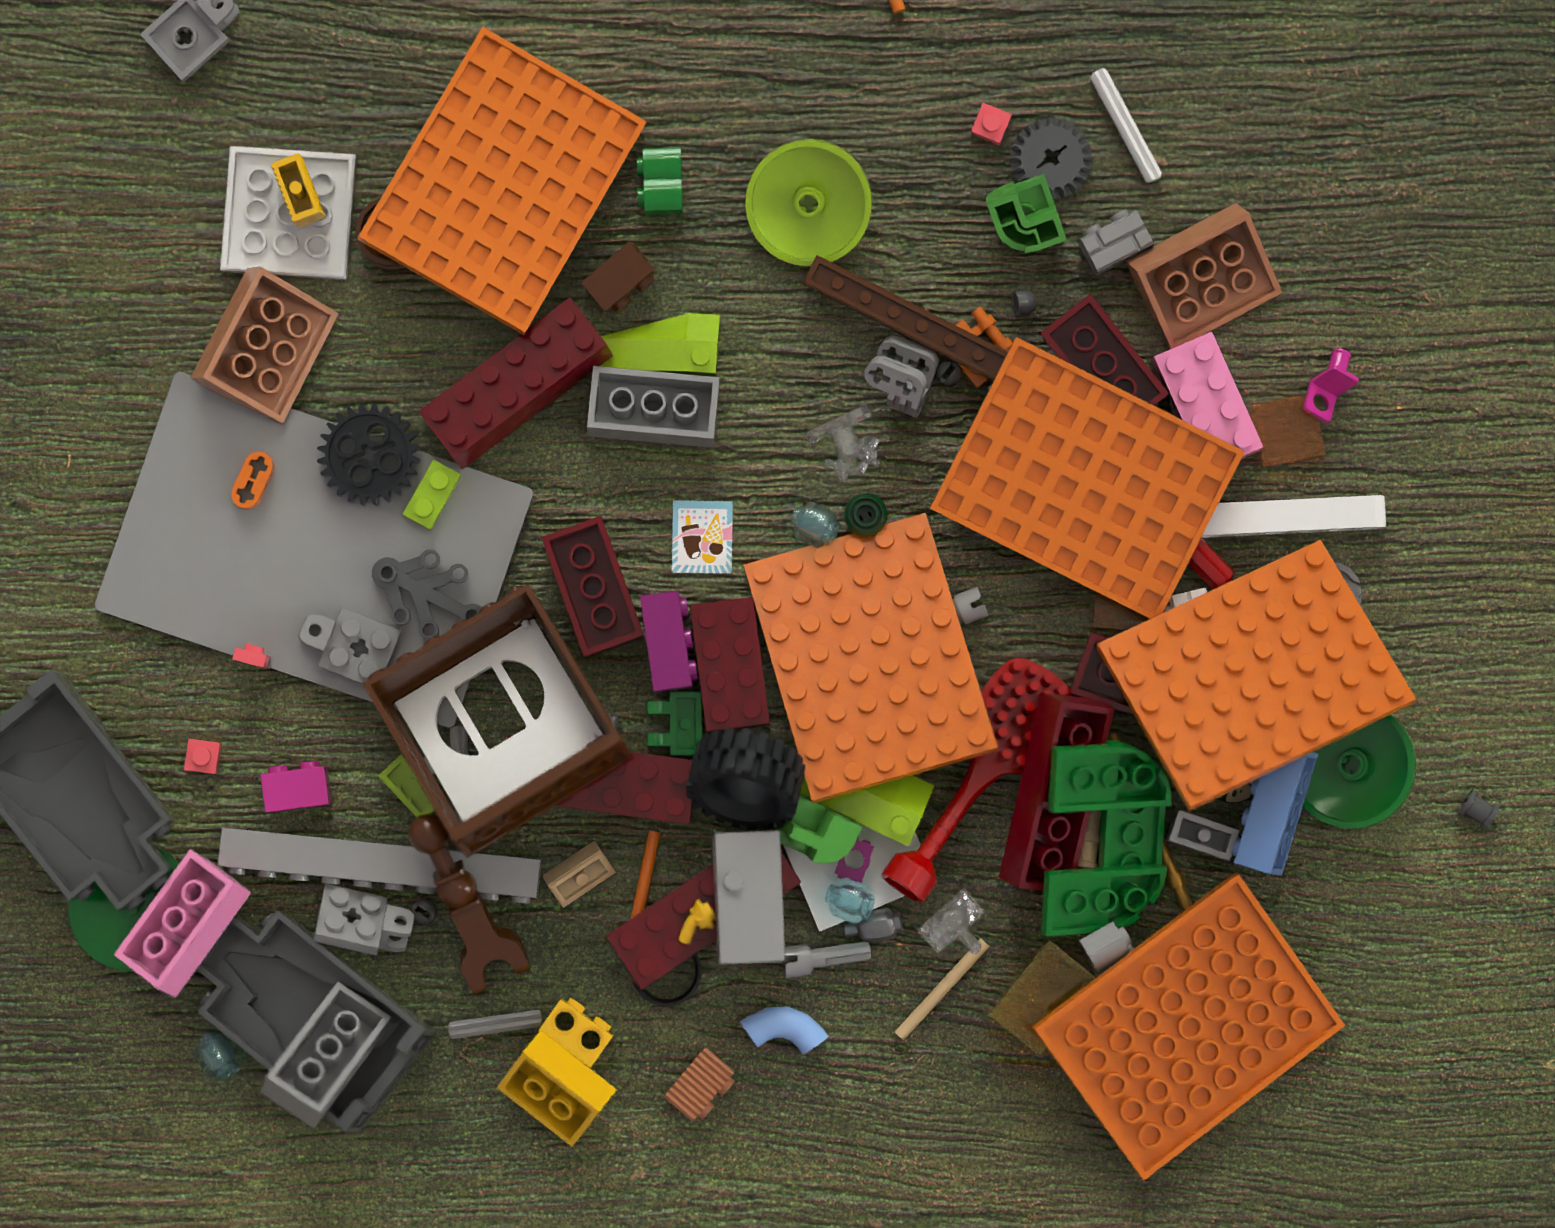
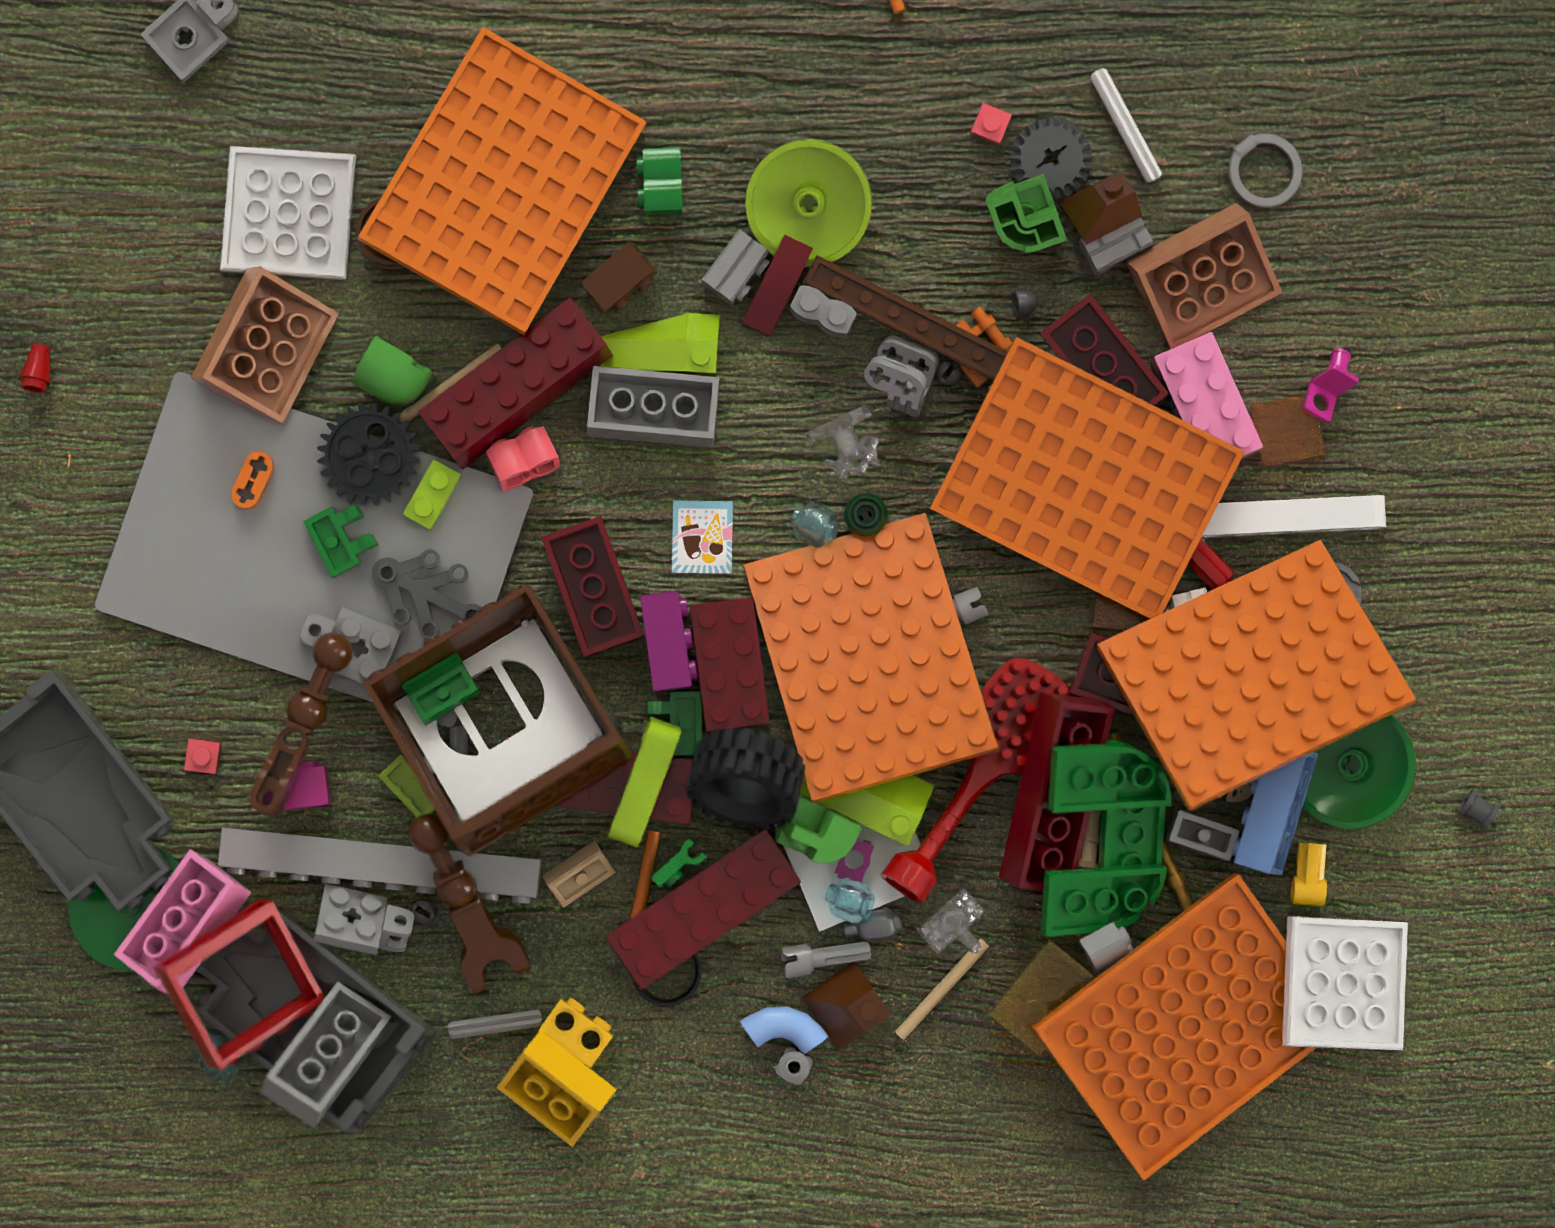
(36, 370): none -> red cone
(214, 940): none -> red window
(252, 655): coral plate -> none
(298, 190): yellow brick -> none
(305, 714): none -> reddish brown piece
(333, 542): none -> green plate
(392, 375): none -> bright green brick
(412, 411): none -> tan bar
(440, 689): none -> green plate
(522, 458): none -> coral brick
(644, 781): none -> lime beam
(671, 871): none -> green plate
(700, 916): yellow plate -> none
(700, 1084): nougat brick -> none
(736, 268): none -> light grey brick
(748, 898): light grey brick -> none
(777, 285): none -> dark red slope
(790, 1055): none -> light grey brick
(831, 315): none -> light grey brick
(846, 1005): none -> reddish brown slope
(1102, 207): none -> reddish brown slope
(1245, 147): none -> light grey piece
(1309, 884): none -> yellow piece
(1345, 983): none -> white tile

